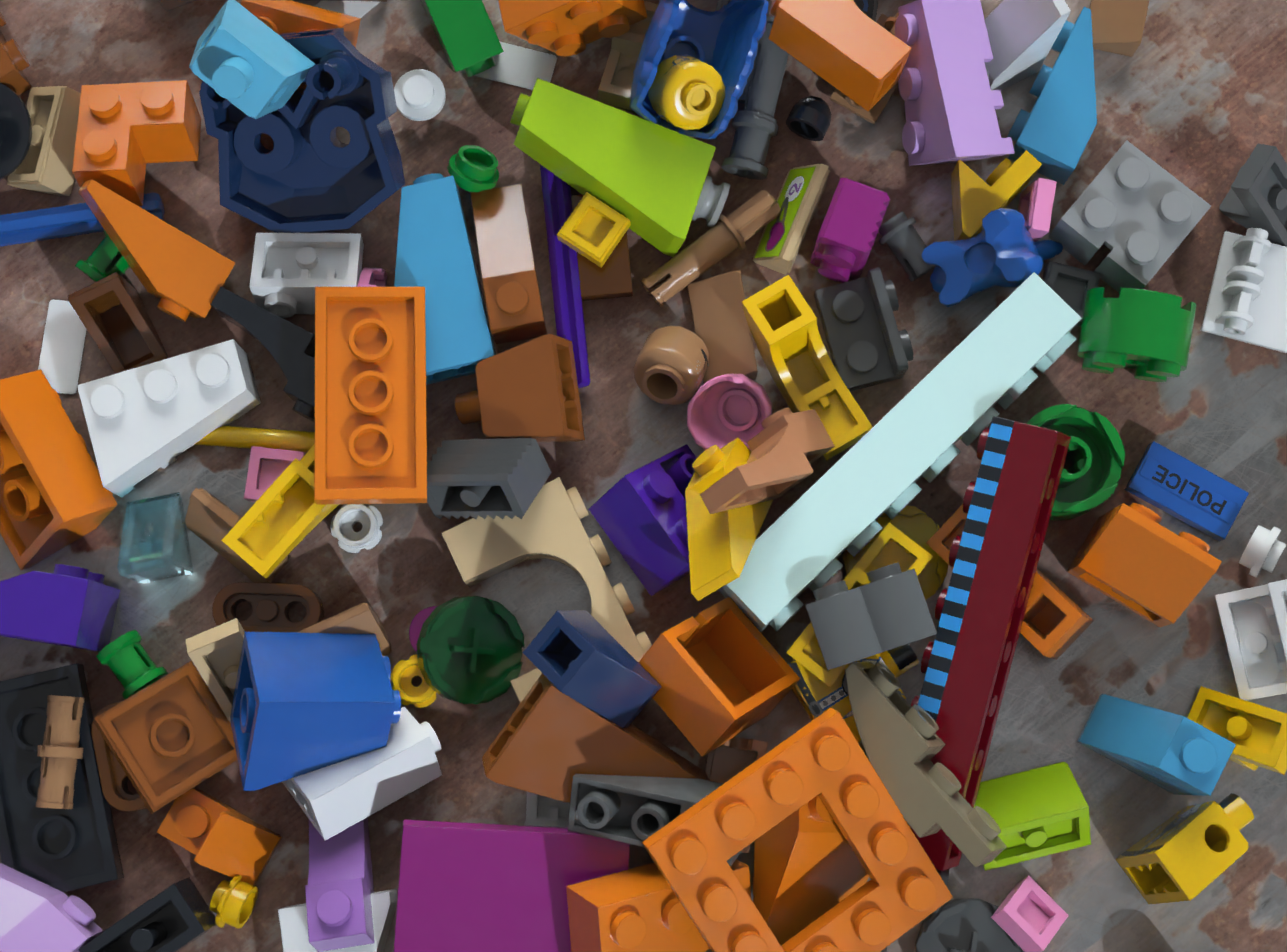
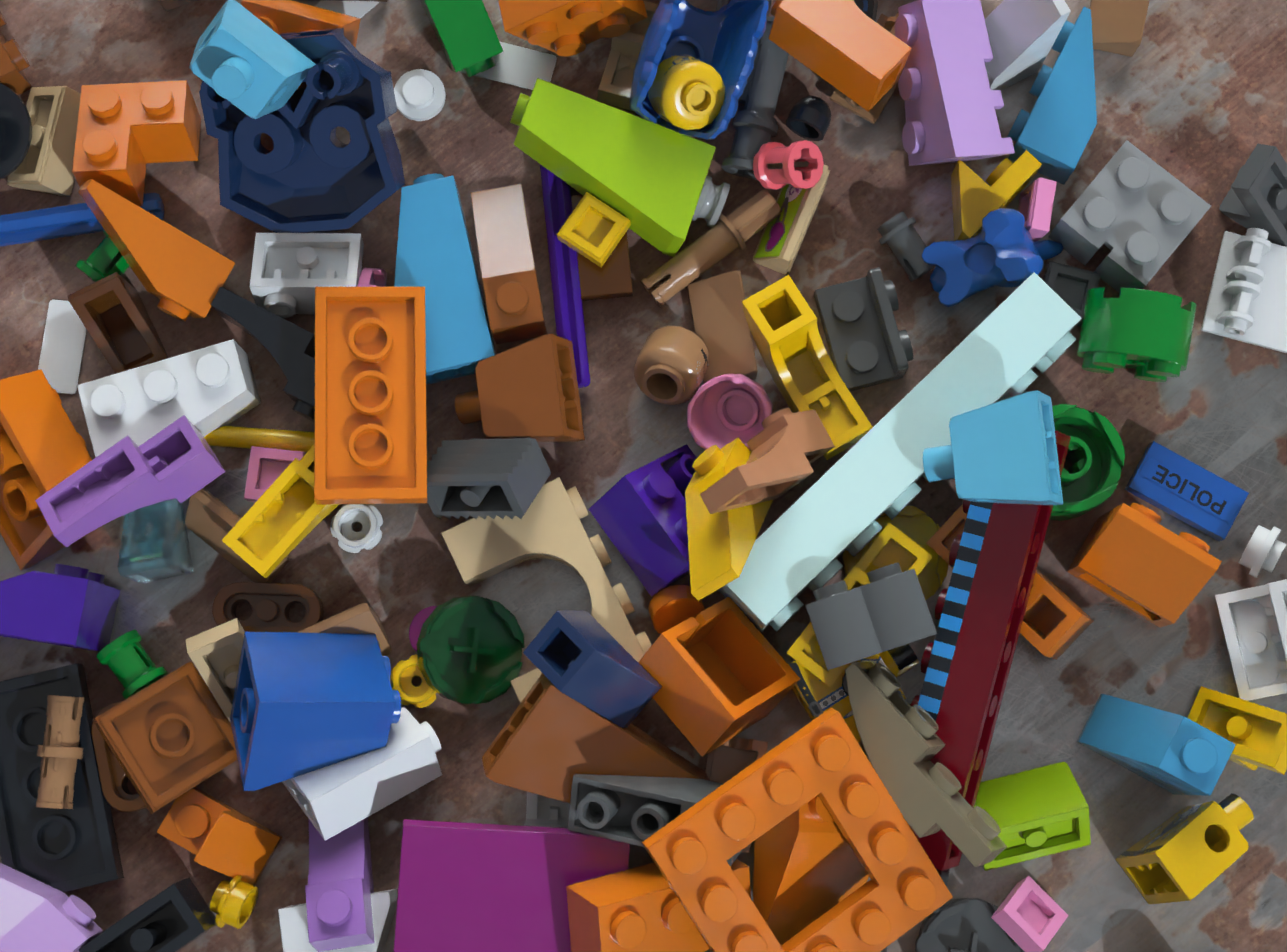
(129, 478): none -> medium lavender slope
(474, 168): green plate -> none
(673, 606): none -> orange tile
(796, 176): none -> coral bush
(849, 230): magenta brick -> none
(1001, 453): none -> medium azure torso

